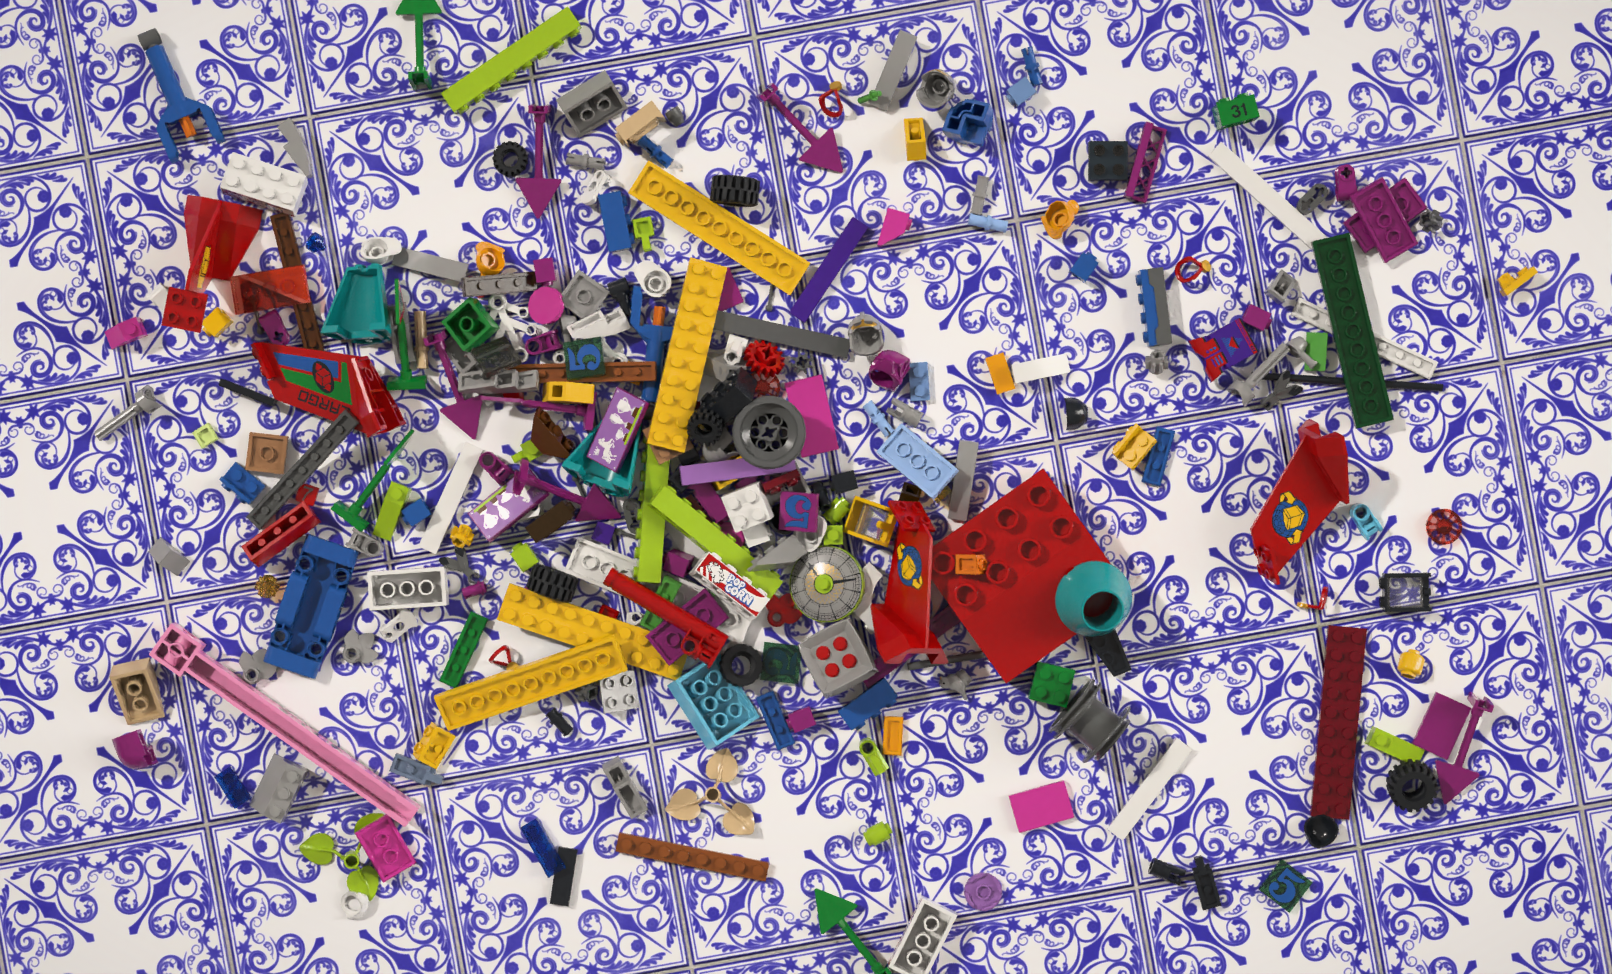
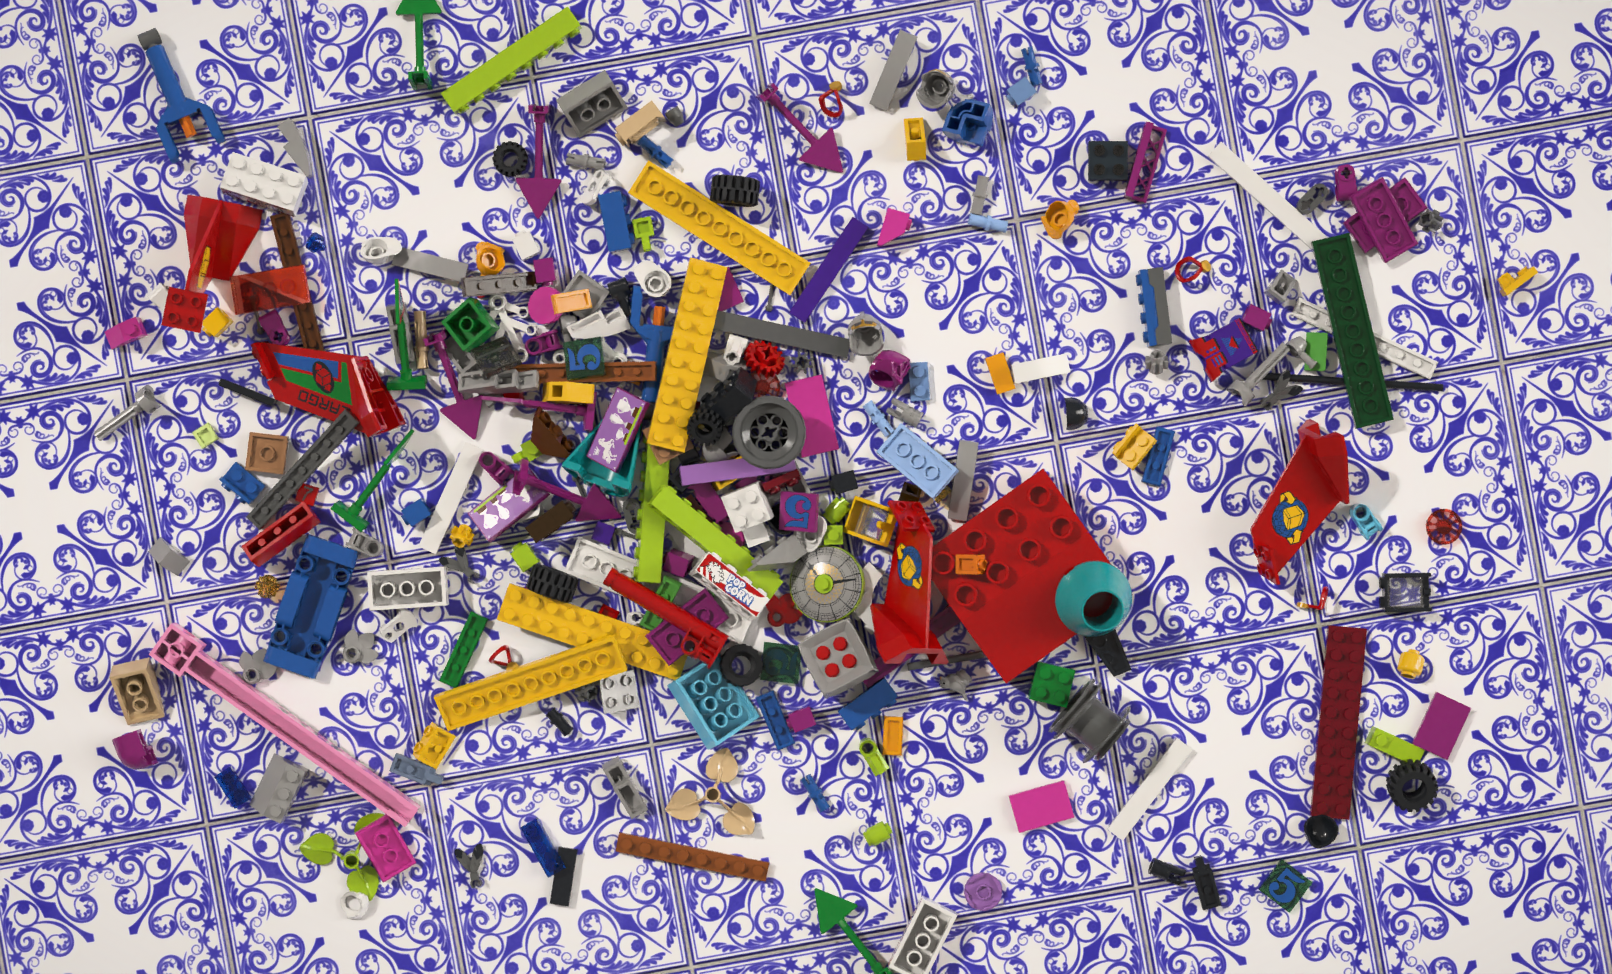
(360, 307): teal cone -> none
(391, 510): lime slope -> none
(471, 865): none -> dark grey piece
(474, 590): magenta pin -> none
(525, 245): none -> white brick
(571, 301): none -> light orange tile
(815, 793): none -> blue pin
(824, 503): black pin -> none
(873, 95): bright green piece -> none
(1084, 266): blue brick -> none
(1235, 112): green brick -> none
(1454, 777): magenta piece -> none

